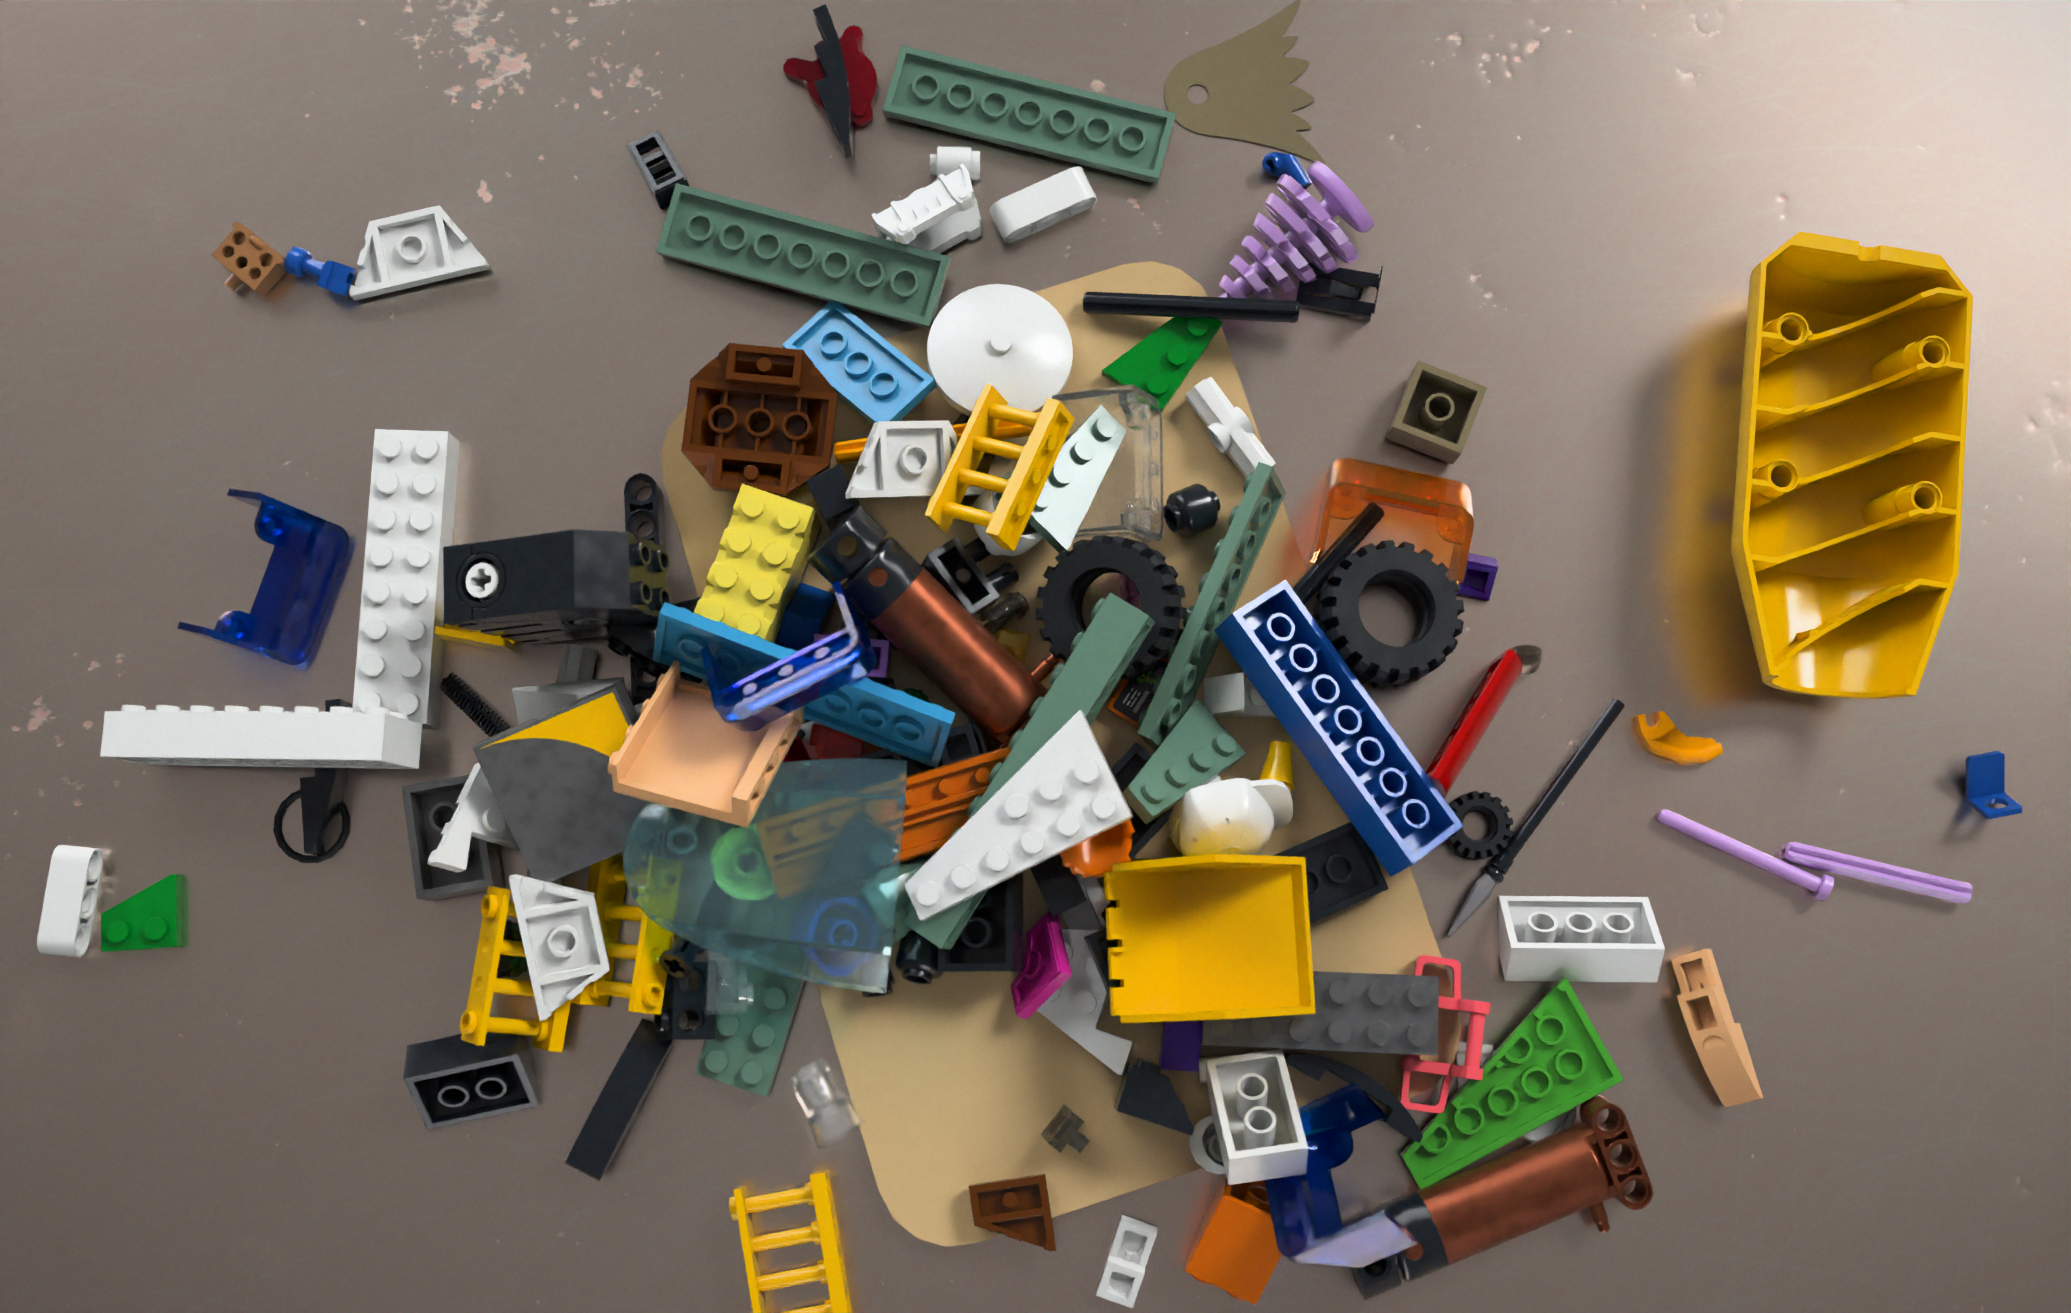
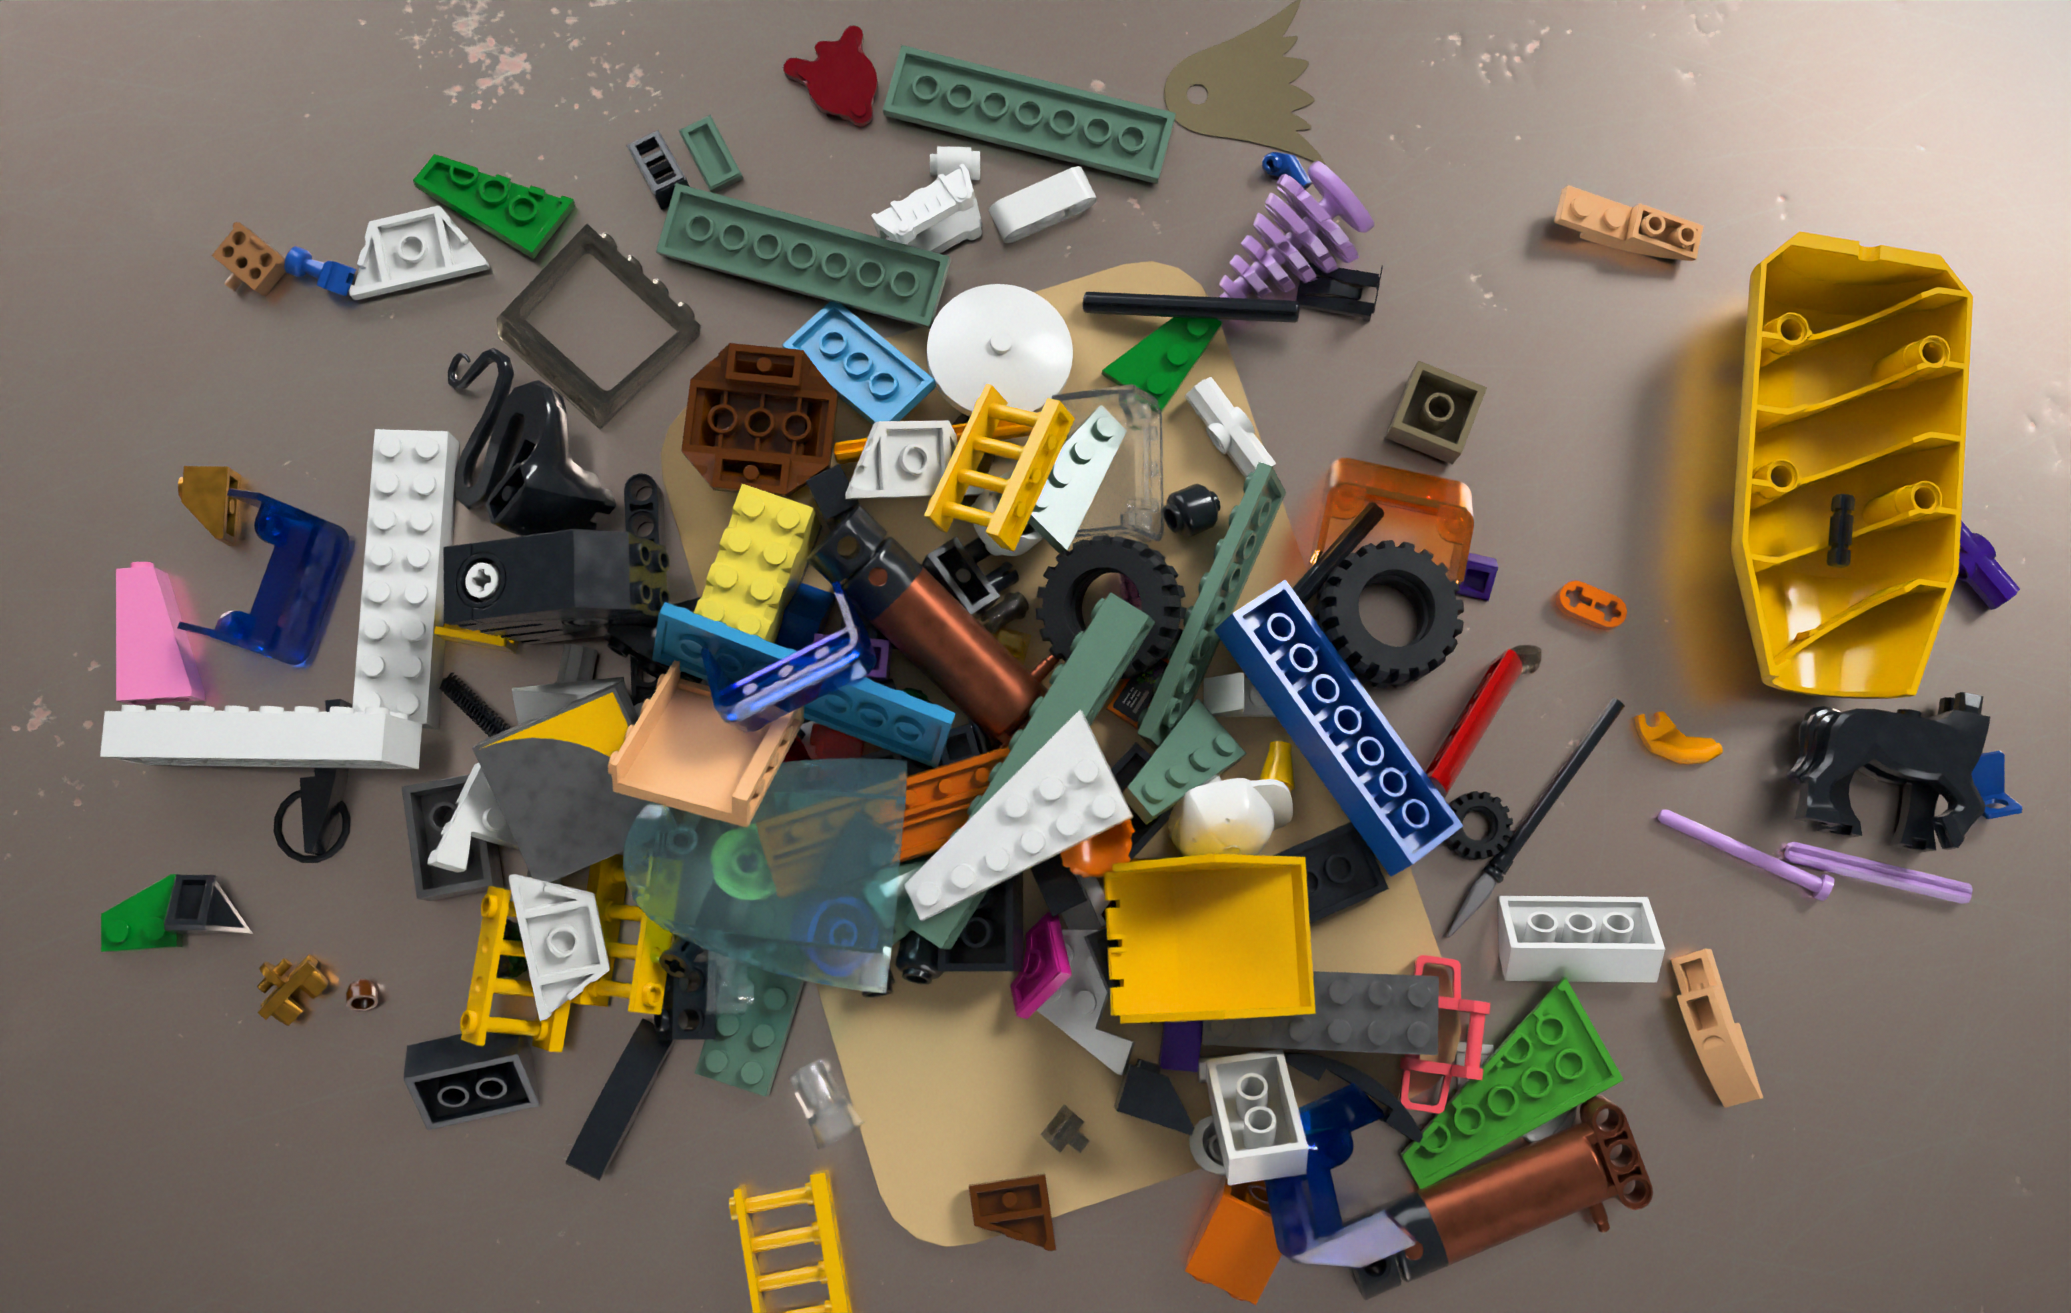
(70, 901): white beam -> none
(151, 653): none -> bright pink slope
(202, 908): none -> black slope
(205, 495): none -> pearl gold slope
(279, 1002): none -> pearl gold hips
(361, 995): none -> reddish brown hinge
(505, 209): none -> green wing
(528, 462): none -> black hips
(561, 372): none -> clear smoke windscreen
(711, 154): none -> sand green tile
(834, 88): black slope -> none
(1127, 1261): white slope -> none
(1594, 597): none -> orange beam
(1628, 228): none -> light nougat slope
(1840, 530): none -> black axle
(1899, 748): none -> black piece
(1982, 570): none -> dark purple piece

